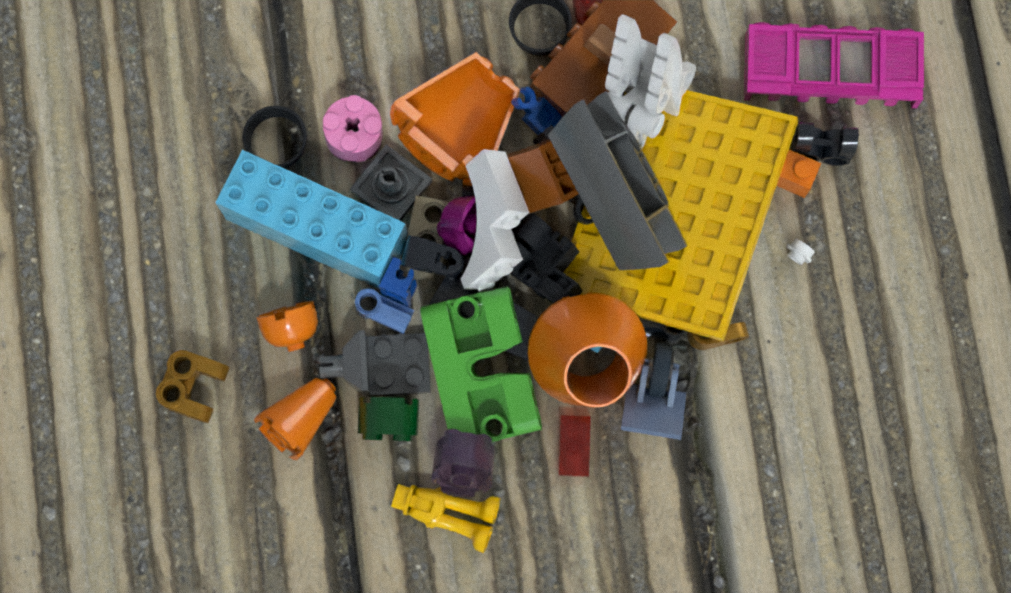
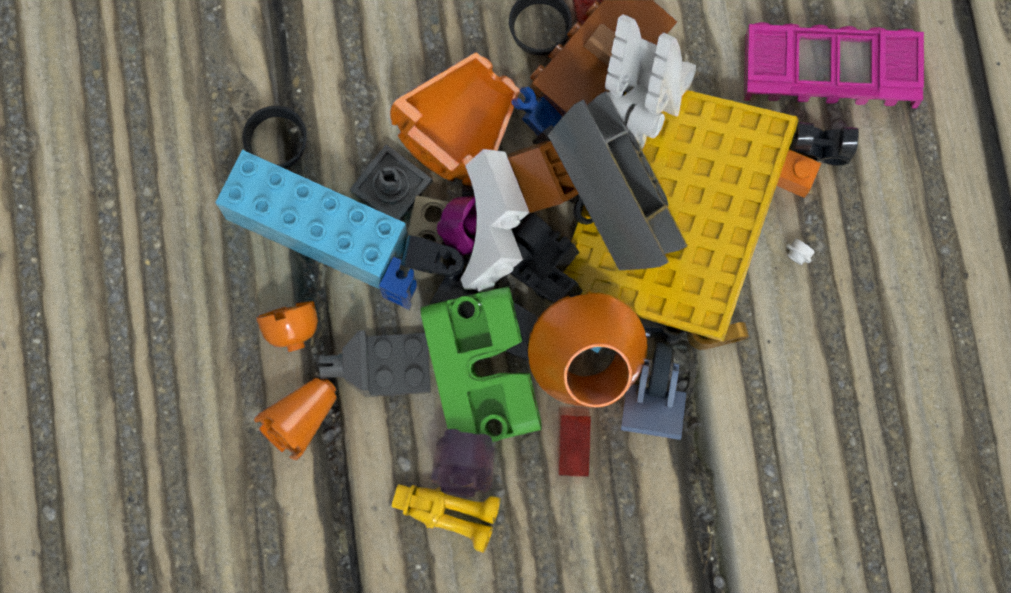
(185, 383): pearl gold piece -> none
(353, 113): bright pink brick -> none
(386, 312): medium blue piece -> none
(388, 417): dark green brick -> none

